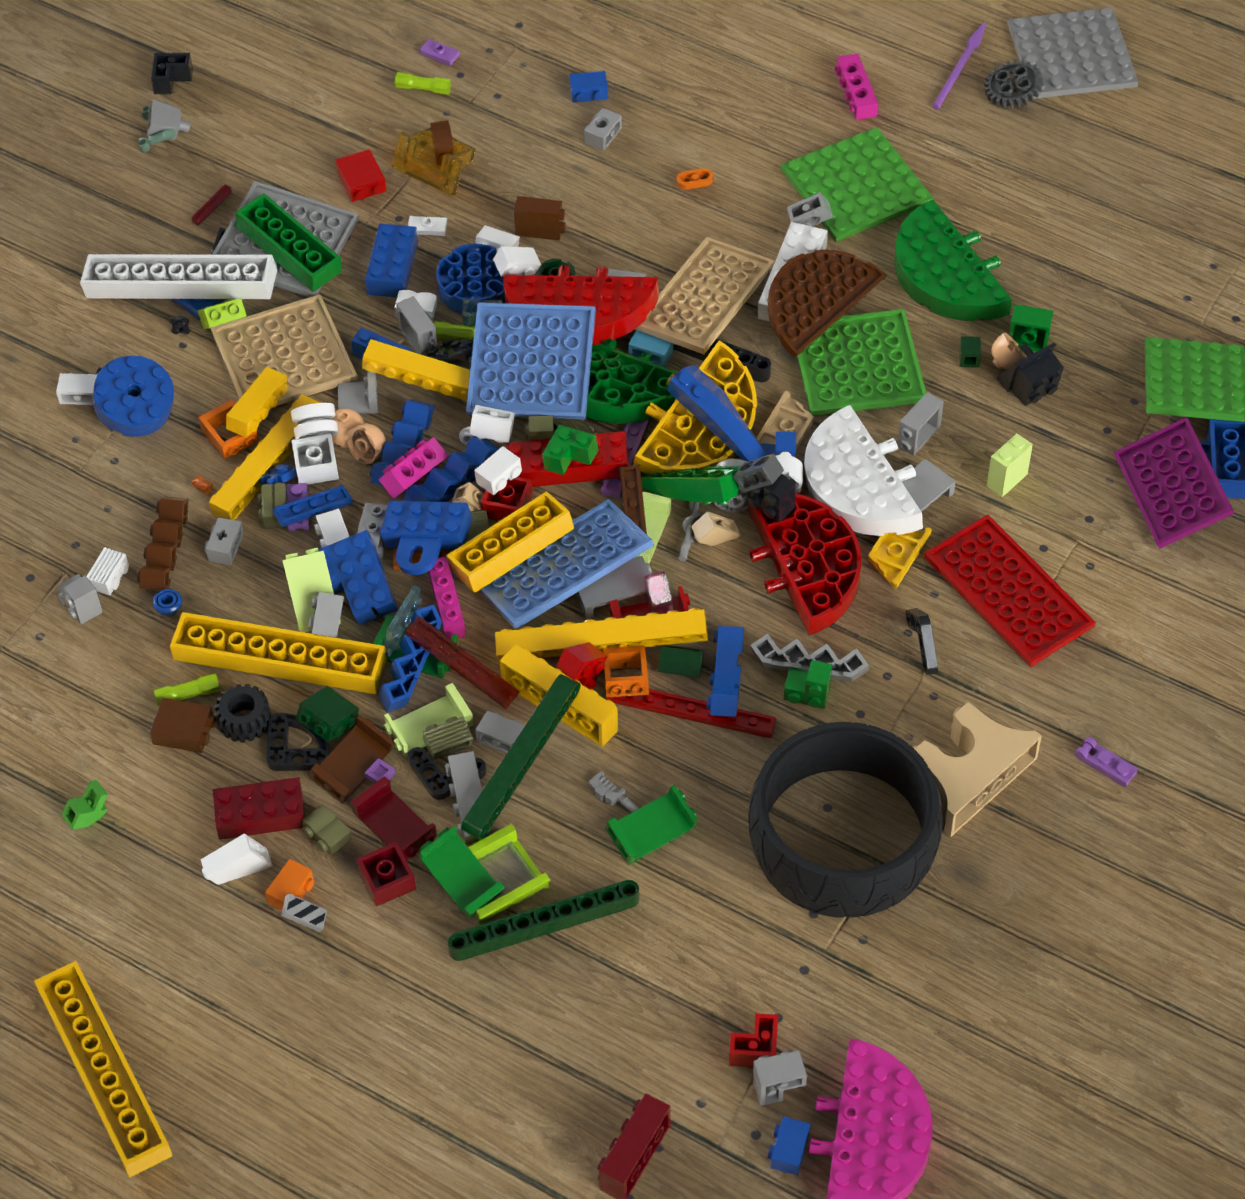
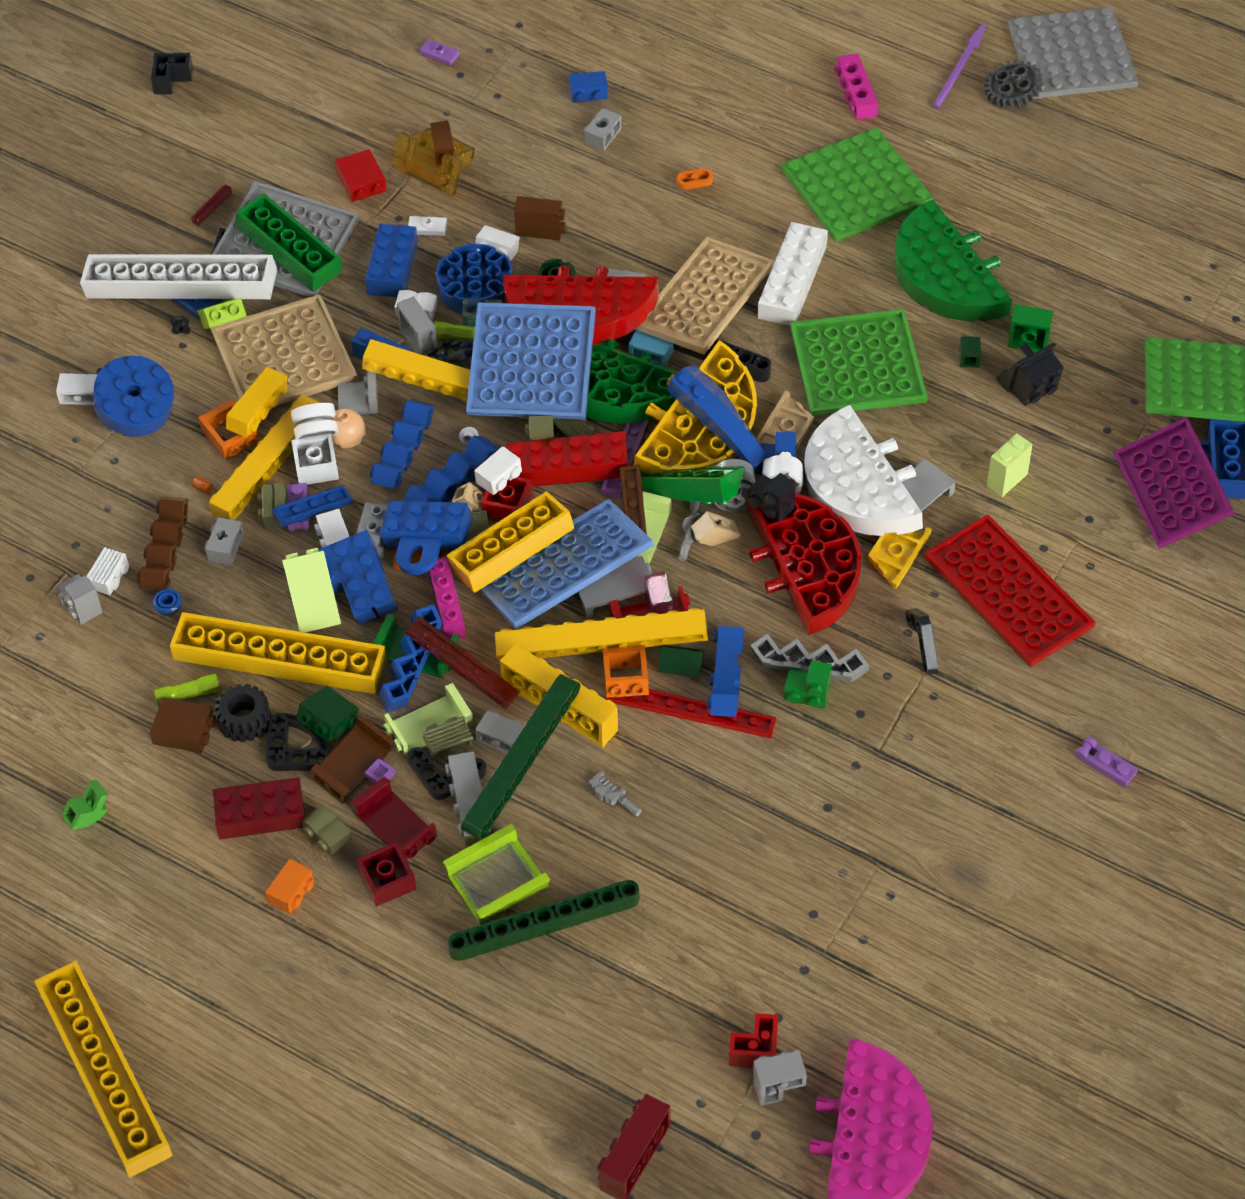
(163, 124): light grey torso -> none
(236, 860): white slope -> none
(280, 473): blue plate -> none
(304, 912): light grey tile -> none
(326, 614): light grey brick -> none
(366, 442): light nougat cylinder -> none
(401, 619): clear light blue plate -> none
(409, 81): lime axle -> none
(413, 467): dark pink brick -> none
(459, 872): green panel -> none
(492, 424): white brick -> none
(516, 261): white brick -> none
(569, 445): green brick -> none
(582, 663): red brick -> none
(652, 825): green panel -> none
(758, 473): dark grey brick -> none
(789, 1145): blue brick -> none
(810, 210): light grey brick -> none
(815, 293): reddish brown plate -> none
(856, 749): black tyre -> none
(920, 423): light grey window -> none
(991, 763): tan piece -> none
(1006, 352): light nougat cylinder -> none

